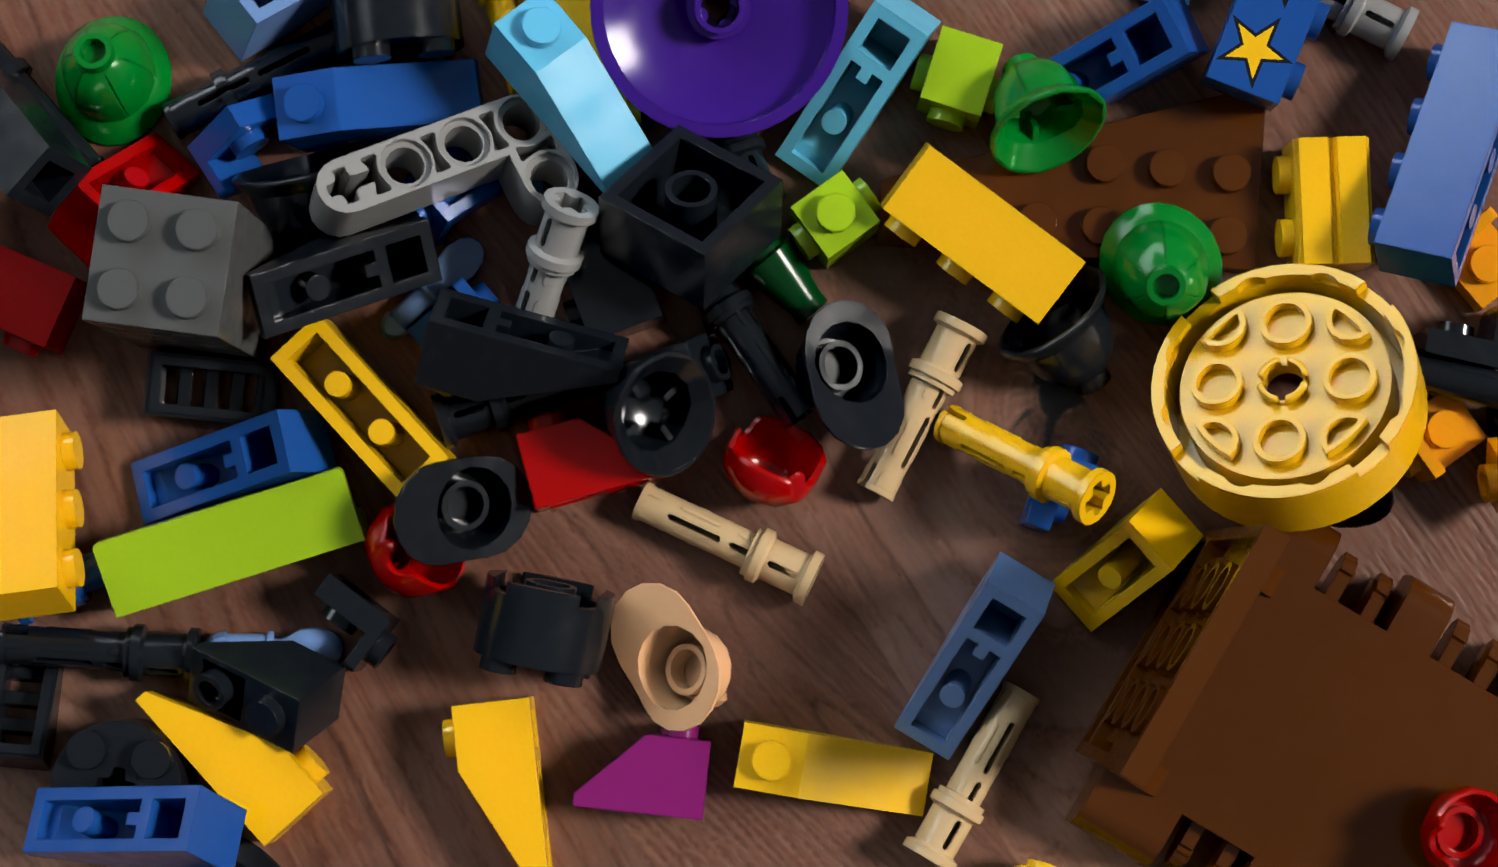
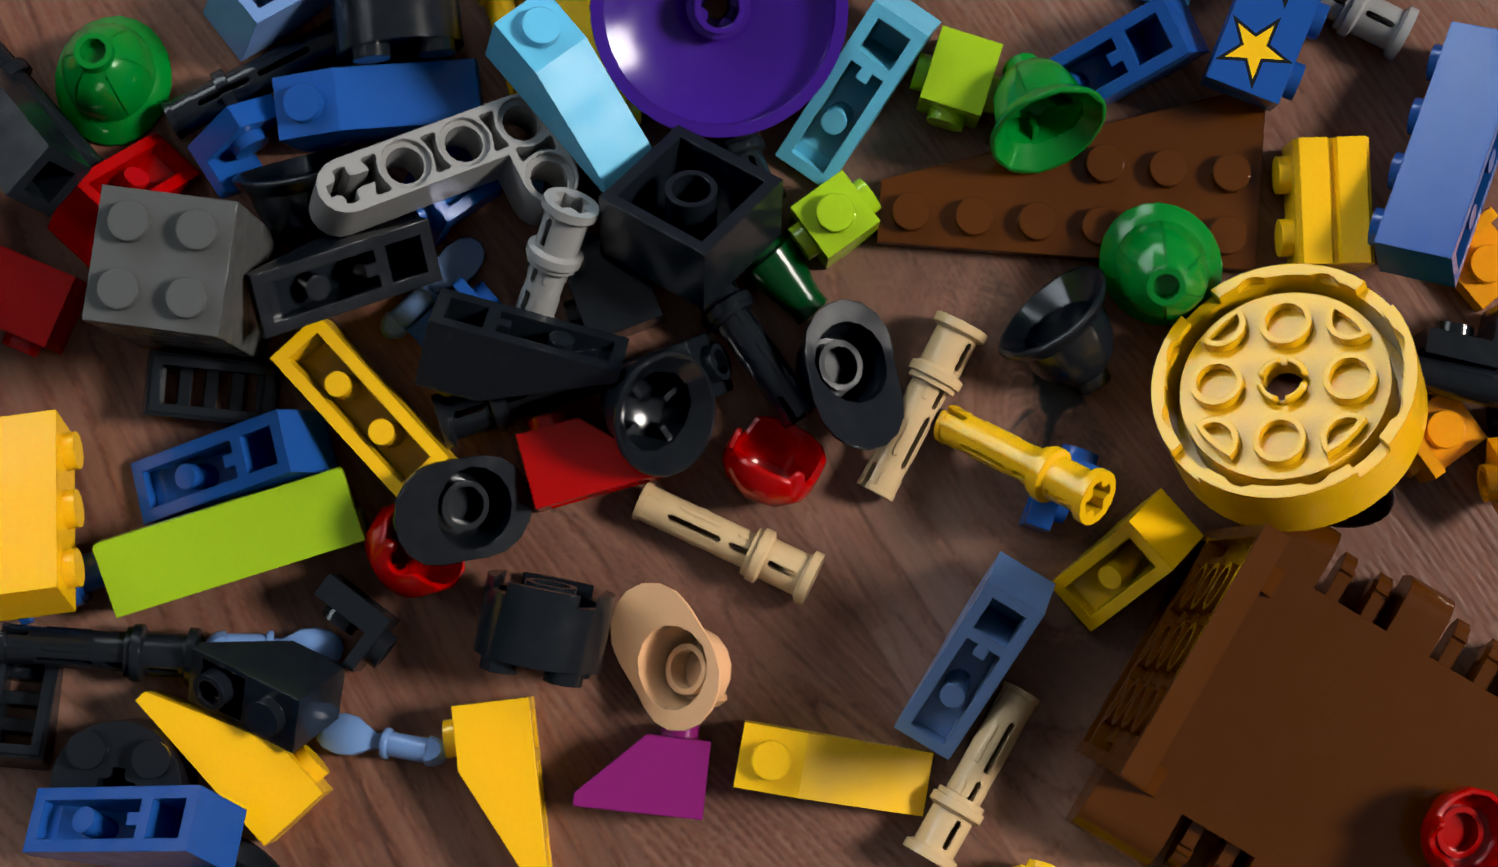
(352, 737): none -> medium blue piece
(980, 236): yellow brick -> none

